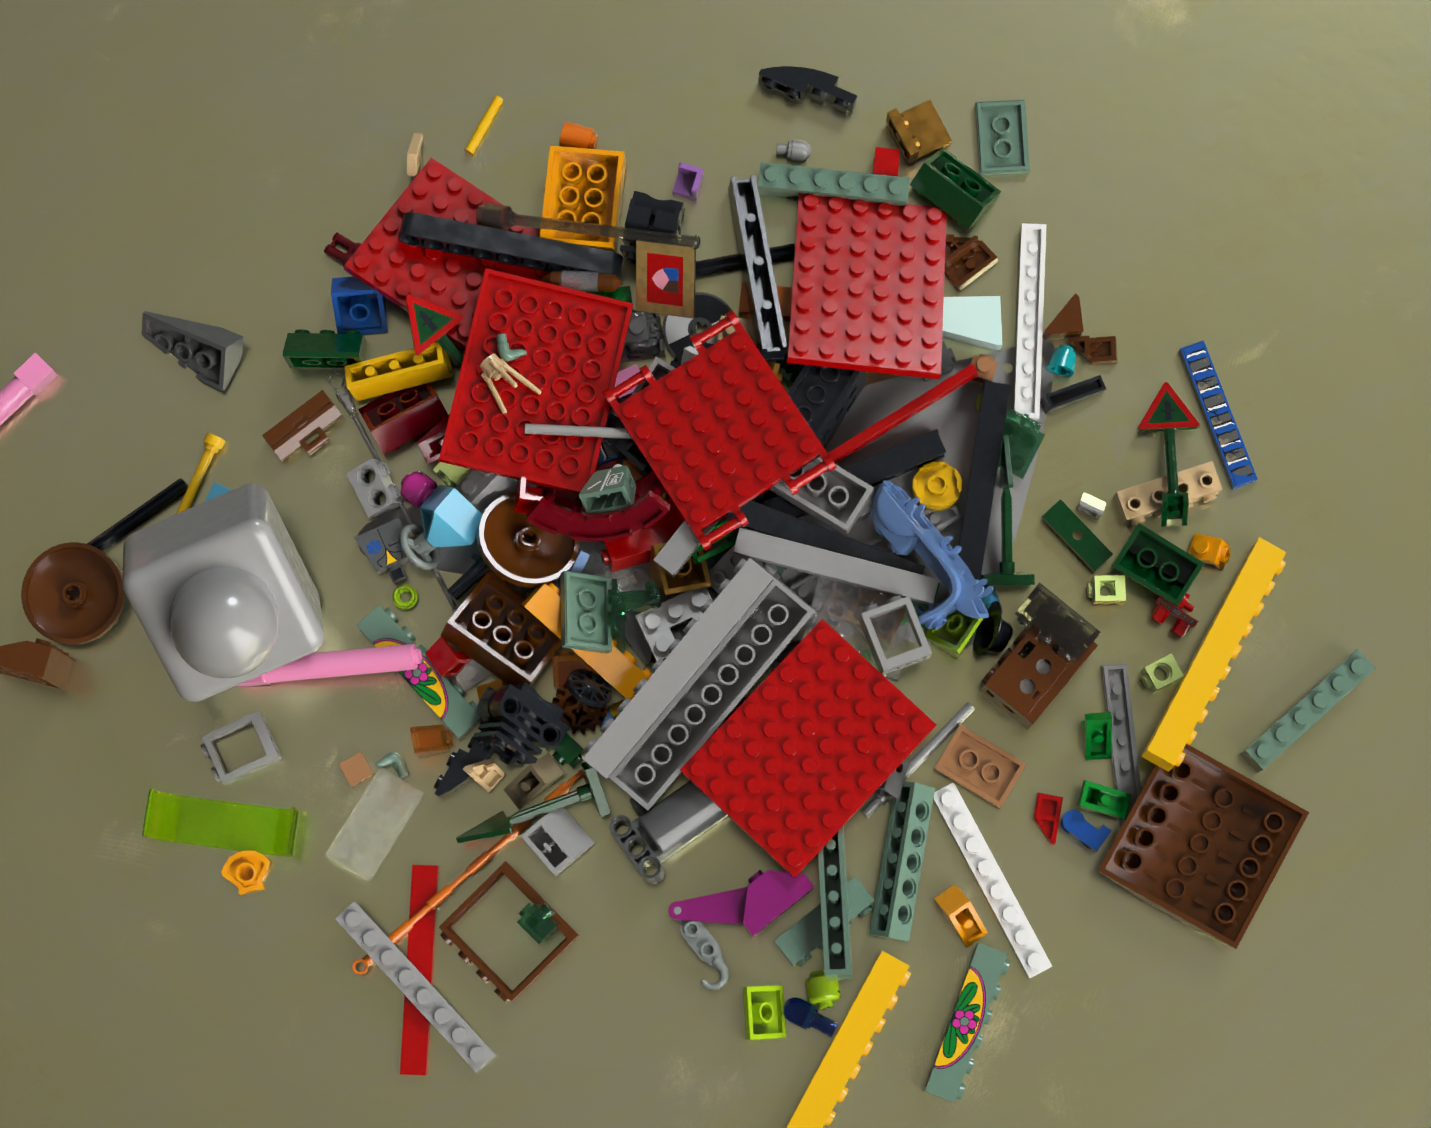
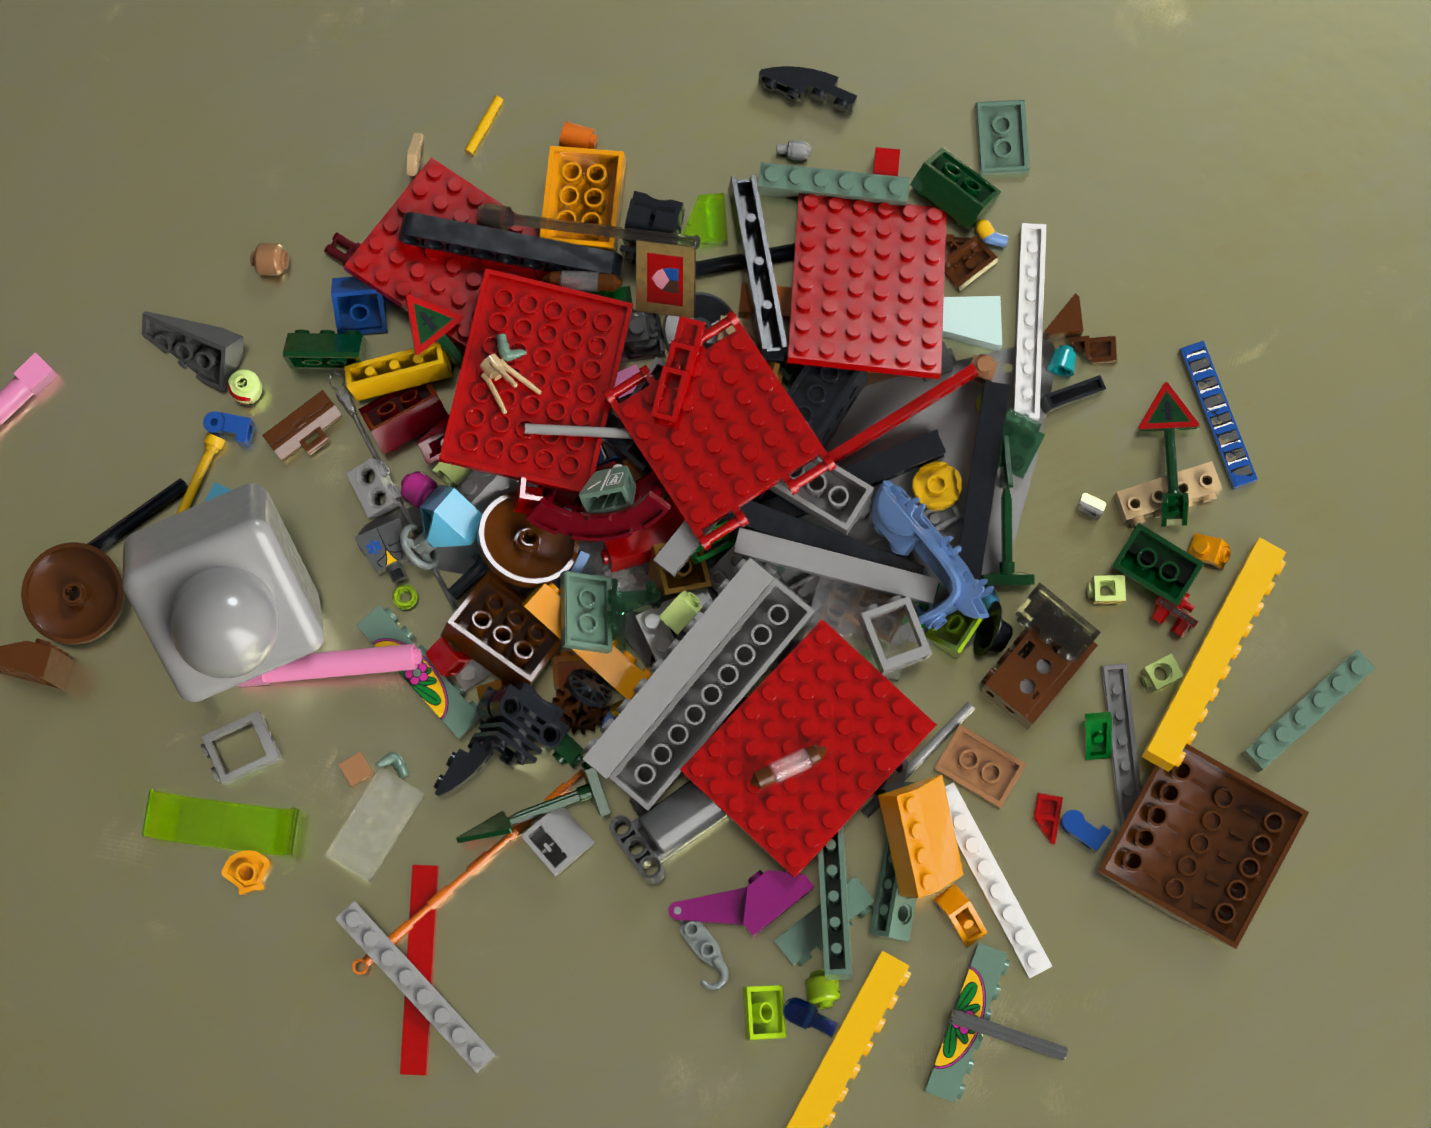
(230, 425): none -> blue leg
(250, 392): none -> yellowish green head
(269, 259): none -> medium nougat head
(431, 740): clear orange slope -> none
(469, 955): reddish brown window -> none
(485, 773): tan tile -> none
(533, 780): dark tan slope -> none
(538, 921): clear green brick -> none
(678, 369): none -> red slope
(681, 611): none -> yellowish green brick
(688, 181): medium lavender panel -> none
(708, 220): none -> clear neon green wing
(788, 766): none -> piece
(918, 131): pearl gold bracket -> none
(921, 837): none -> light orange slope
(989, 235): none -> arm
(1007, 1034): none -> dark grey axle
(1066, 523): dark green tile -> none
(1103, 800): green slope -> none

